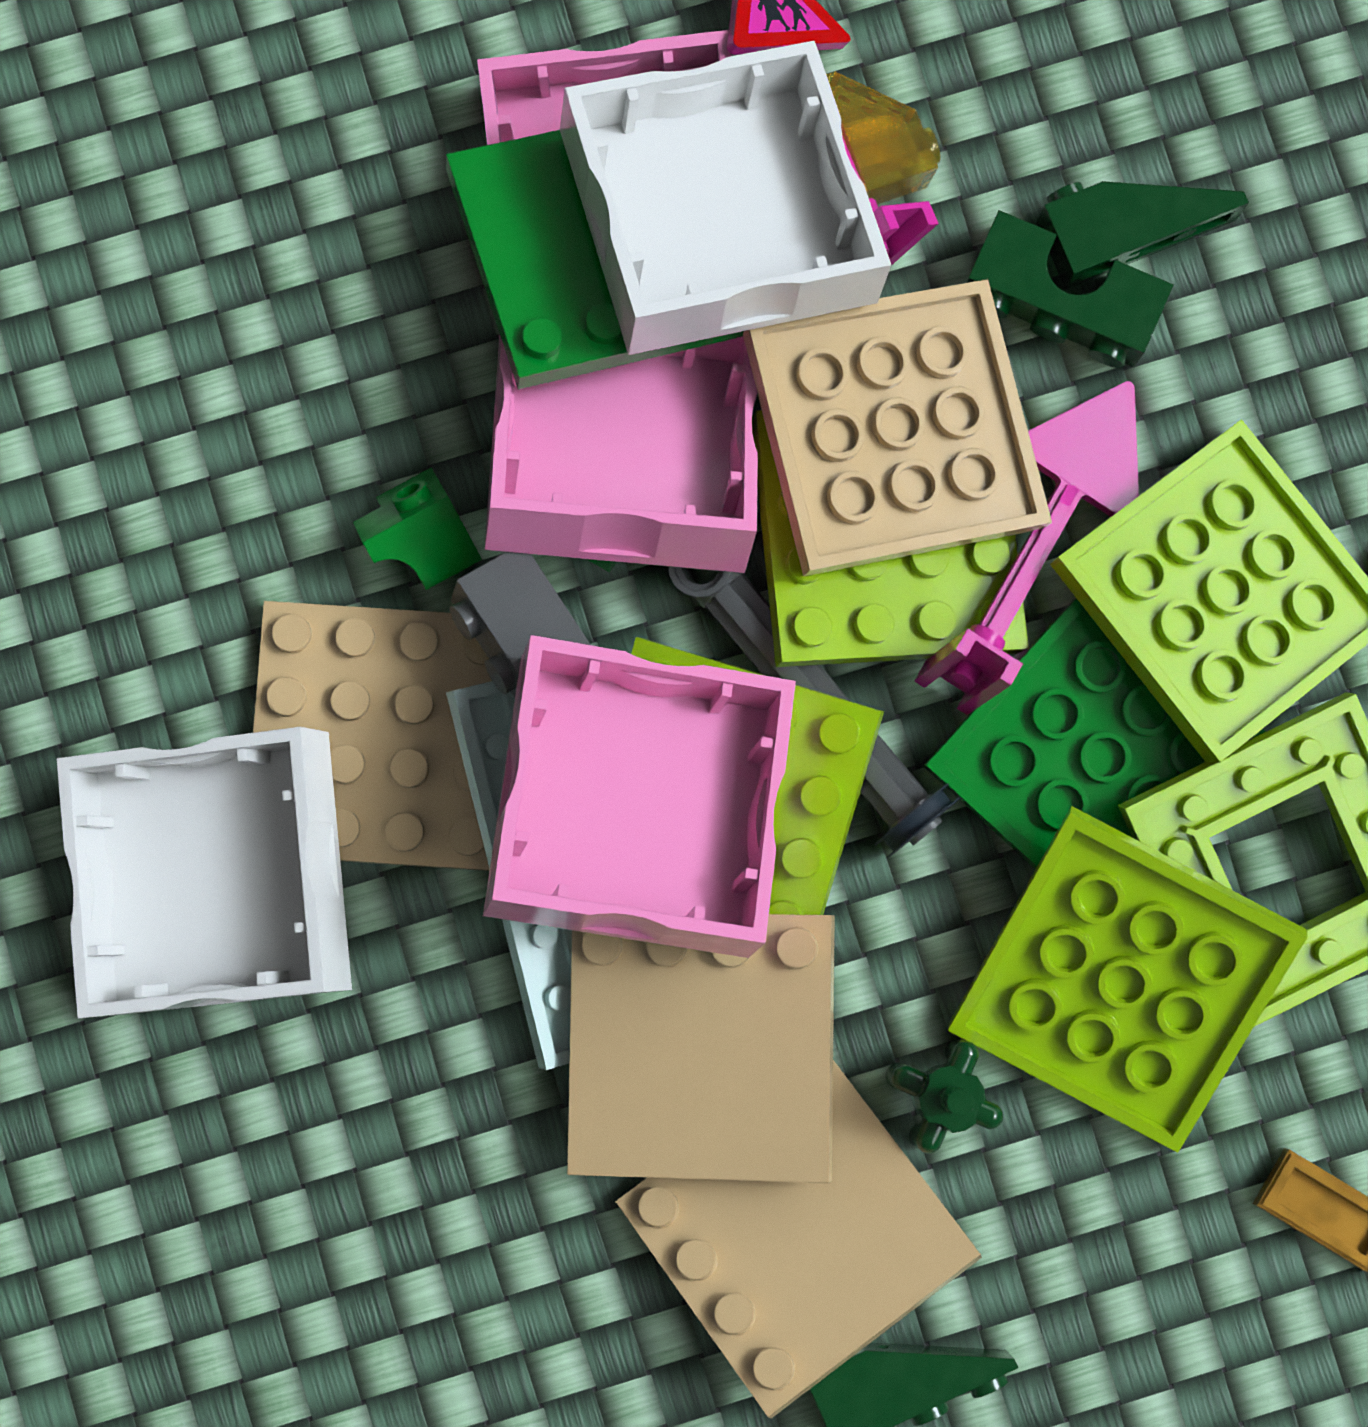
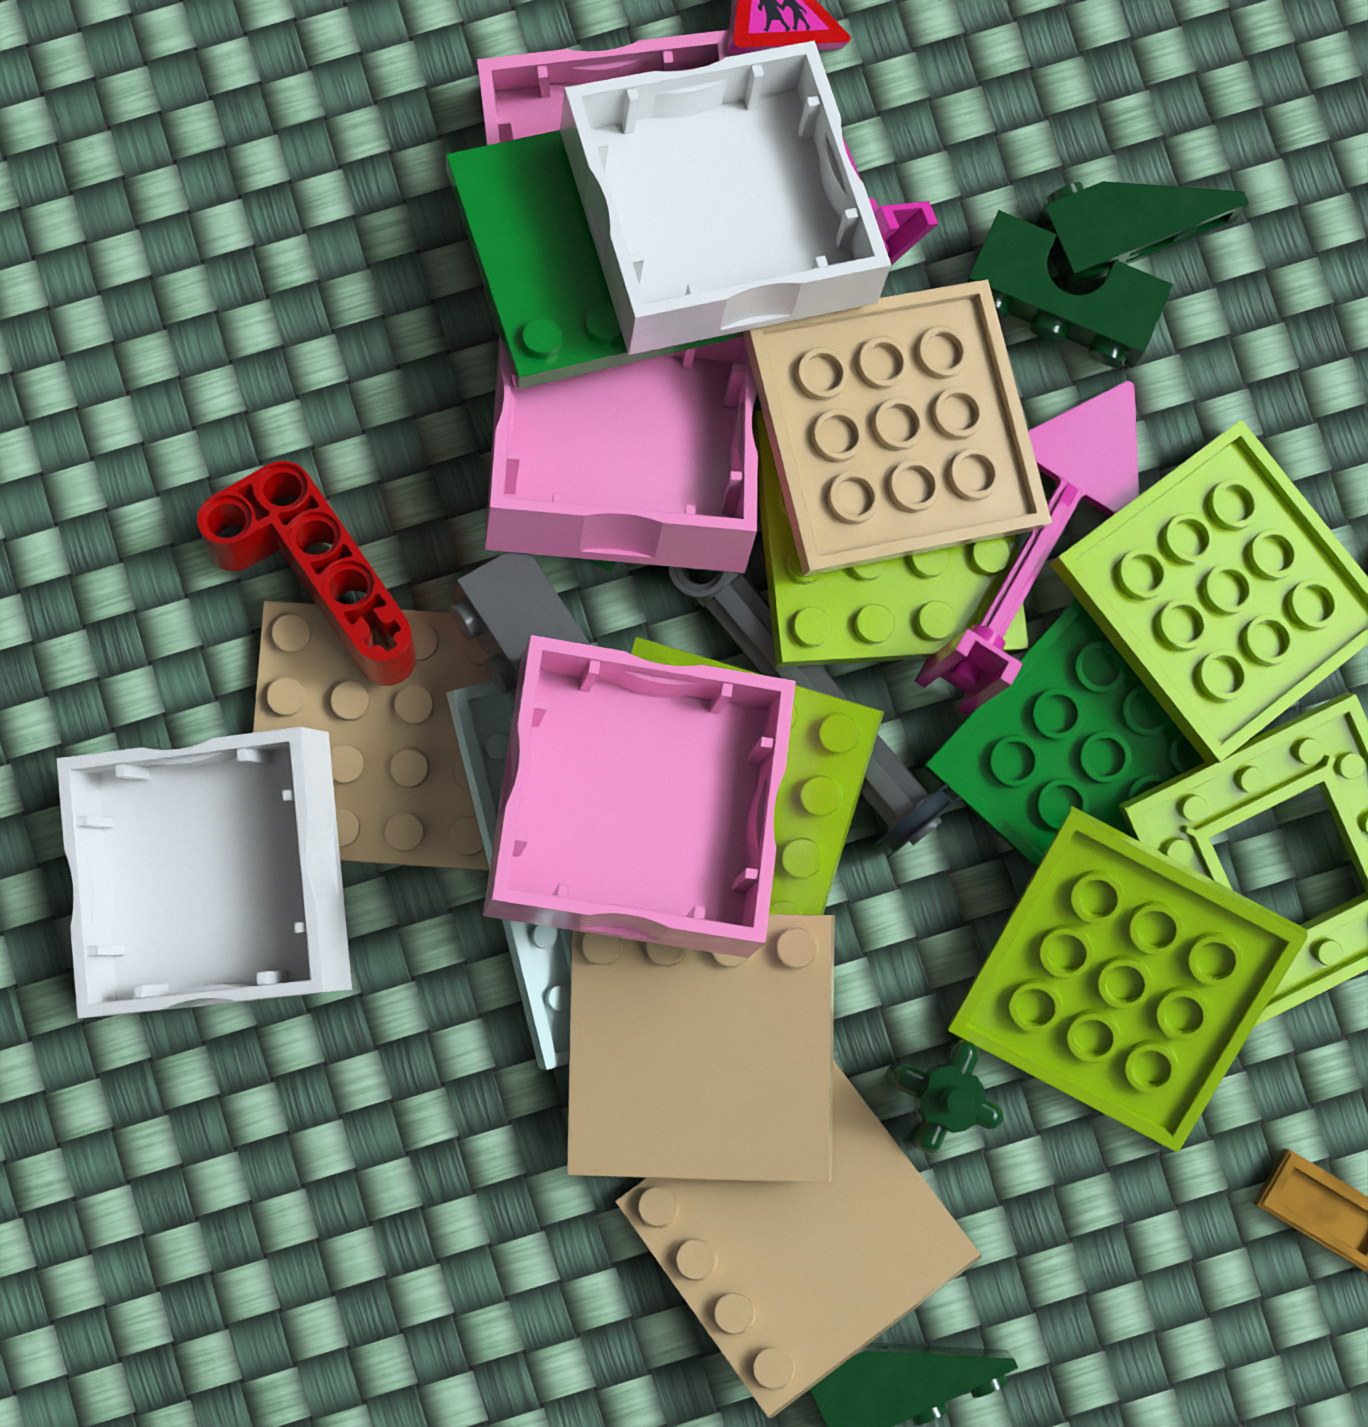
(324, 575): none -> red beam
(420, 529): green brick -> none
(884, 140): clear yellow slope -> none

